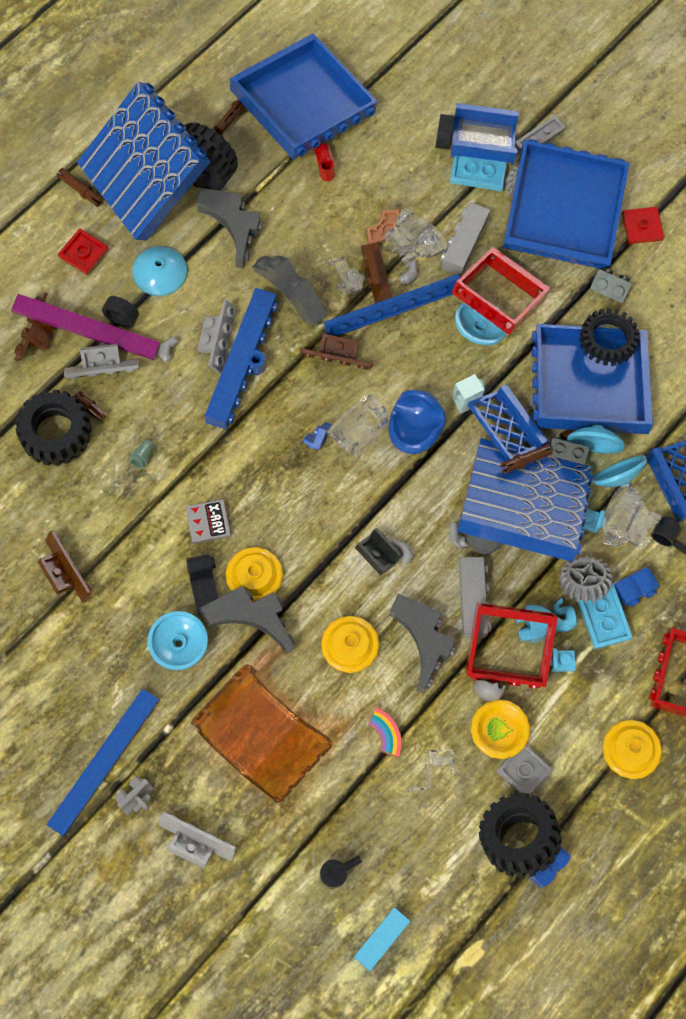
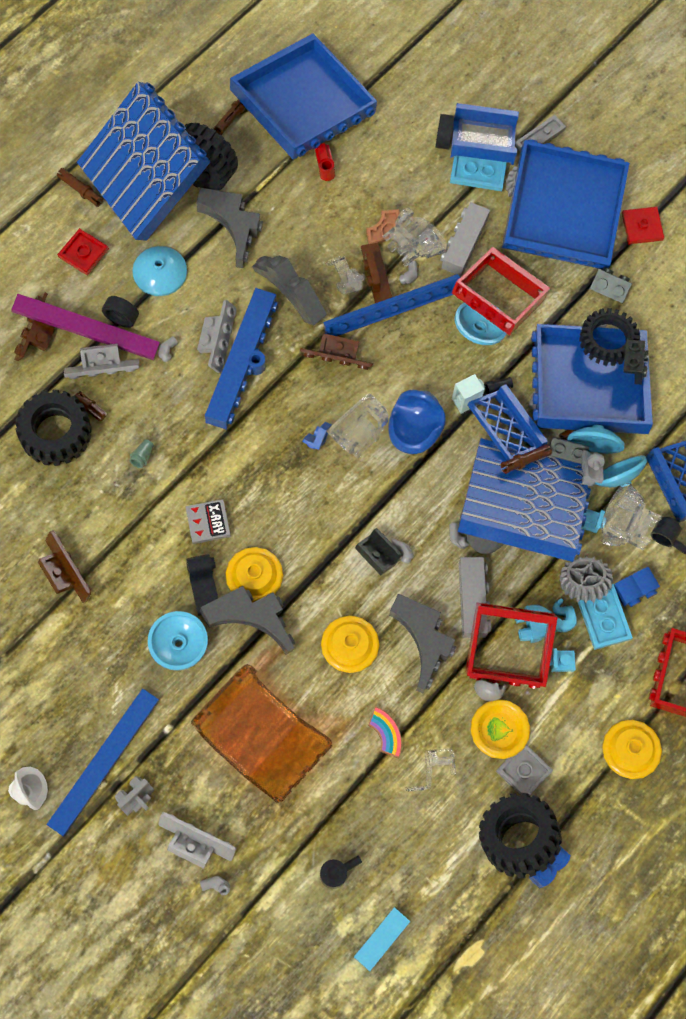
(29, 787): none -> white helmet
(216, 883): none -> light grey arm
(493, 386): none -> black pin
(592, 468): none -> light grey hips
(634, 359): none -> pearl dark grey bracket

